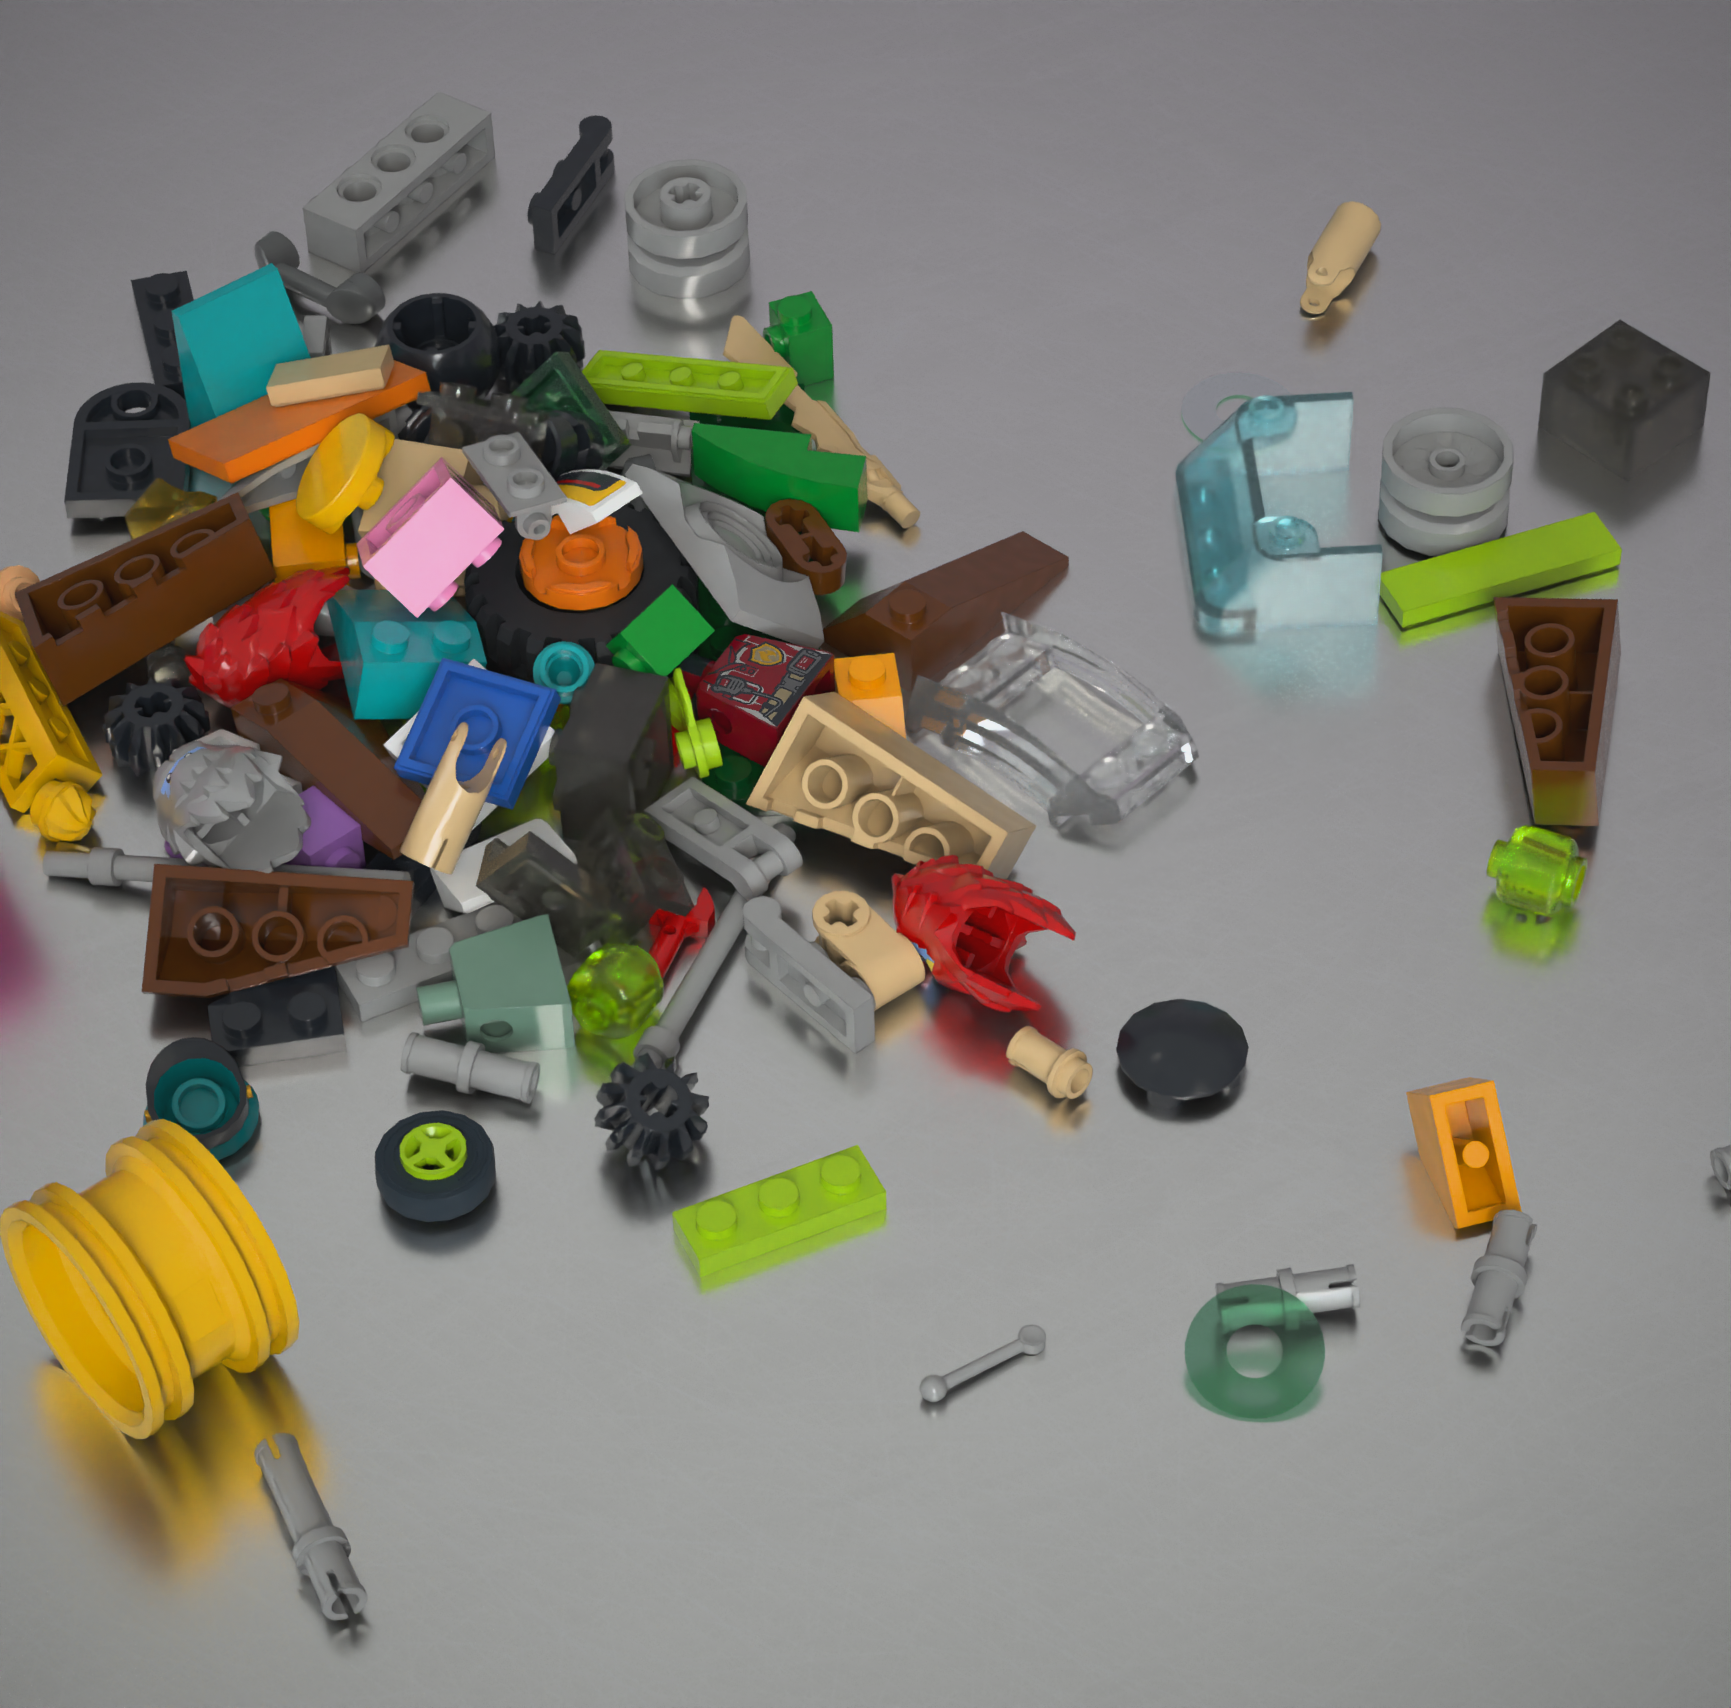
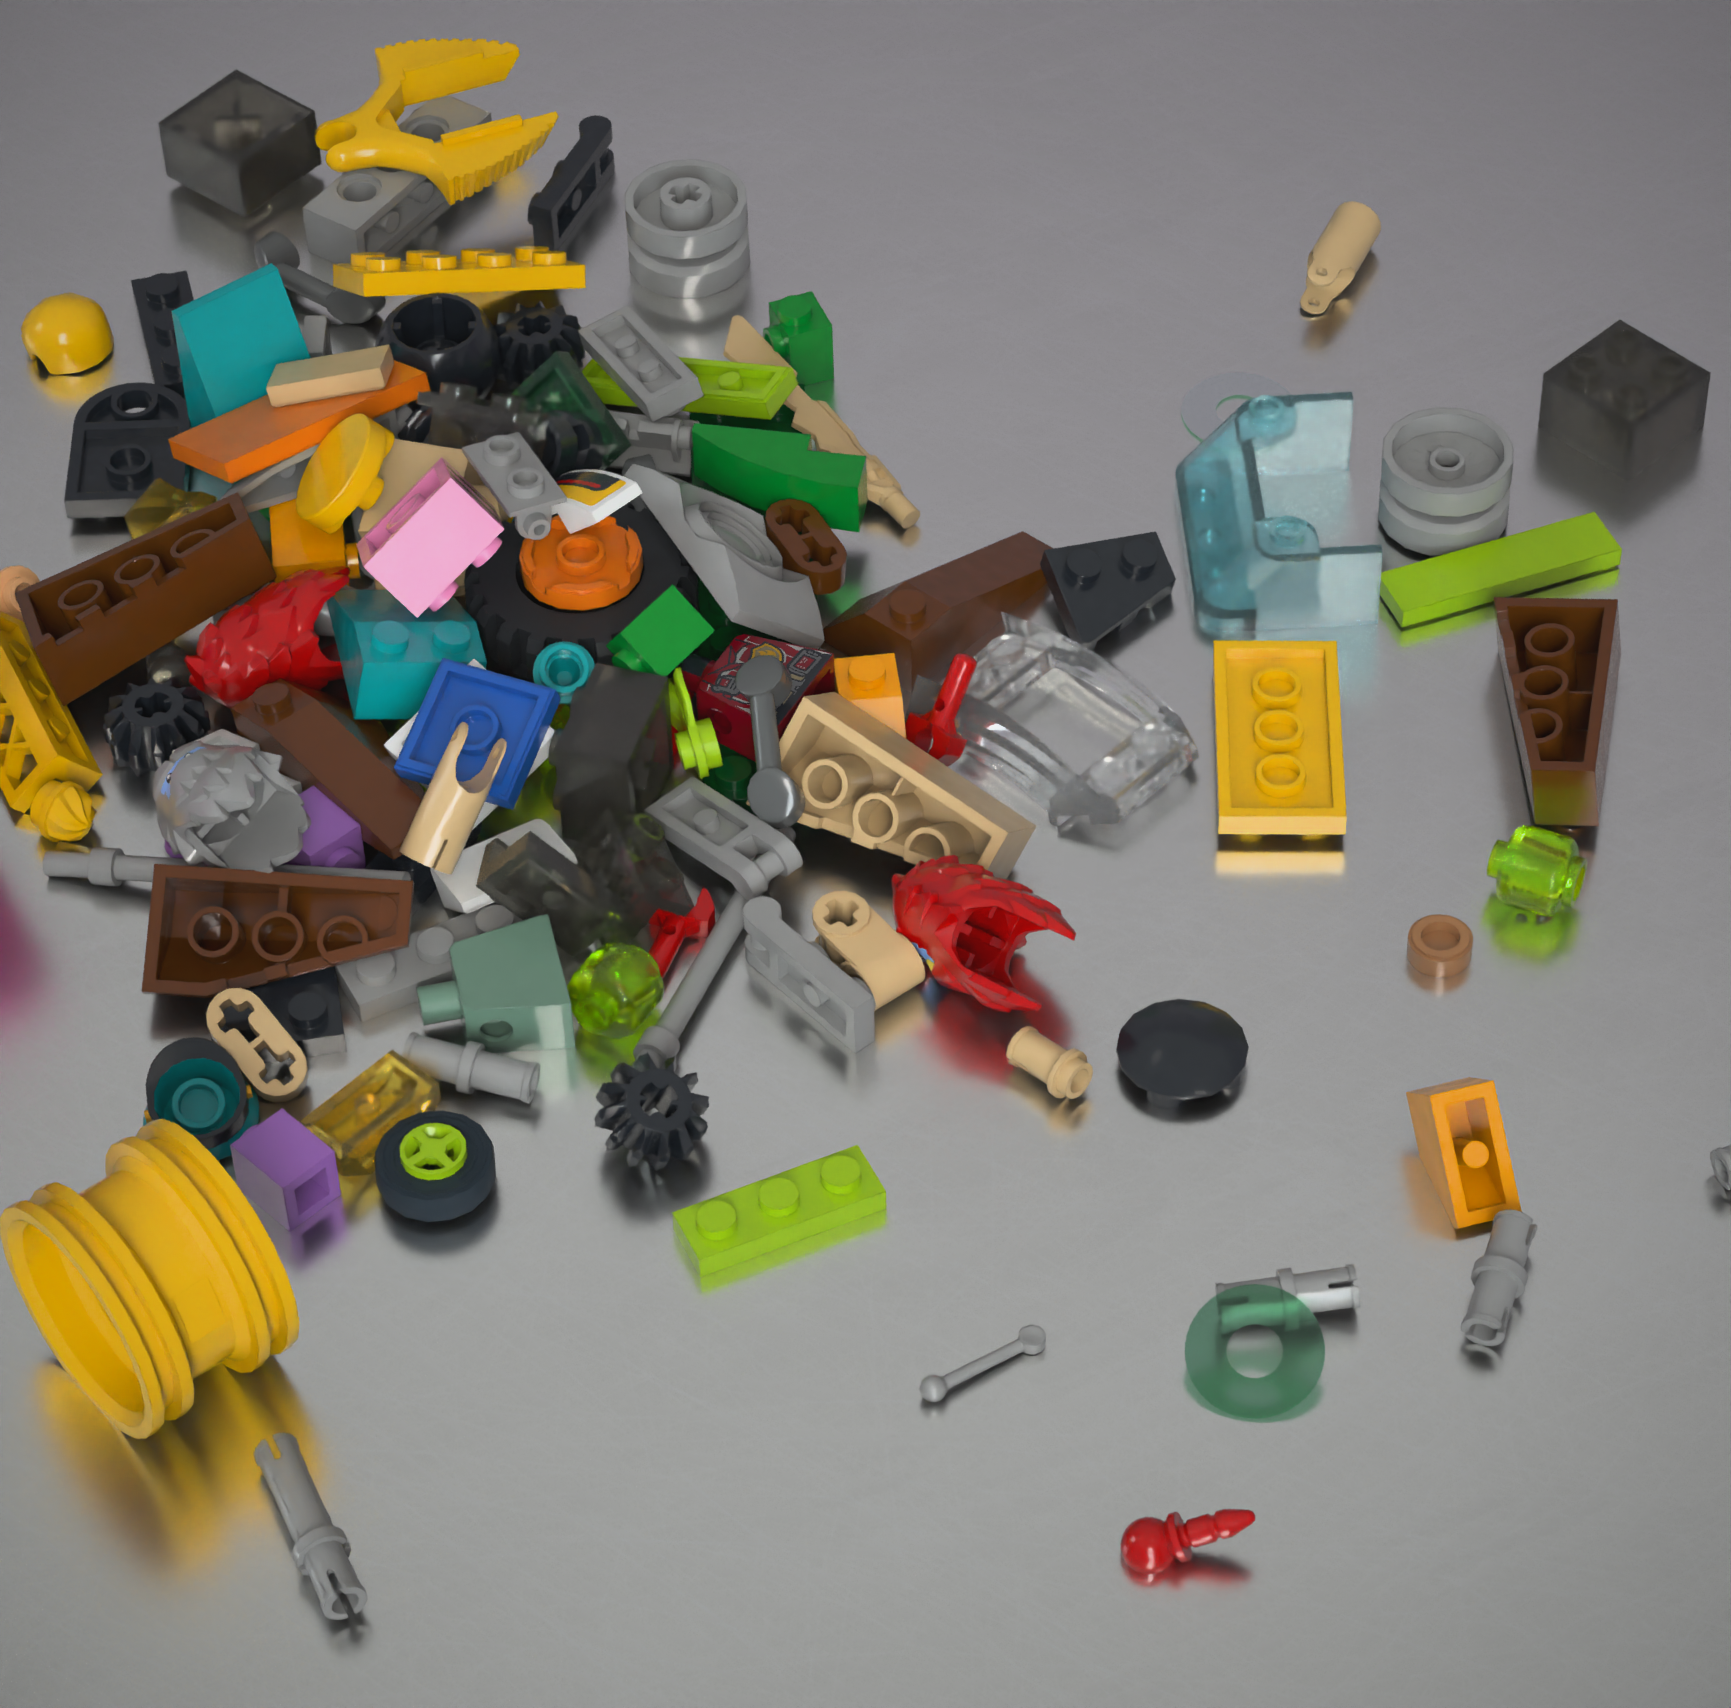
(67, 333): none -> yellow hair
(240, 143): none -> clear smoke brick
(269, 1035): none -> tan beam
(285, 1169): none -> medium lavender brick
(368, 1107): none -> clear yellow slope
(425, 71): none -> yellow piece
(476, 271): none -> yellow plate
(640, 363): none -> light grey plate
(770, 791): none -> dark grey bar
(940, 721): none -> red bar
(1106, 583): none -> black wing
(1153, 1544): none -> red bar
(1278, 737): none -> yellow plate
(1439, 945): none -> medium nougat tile

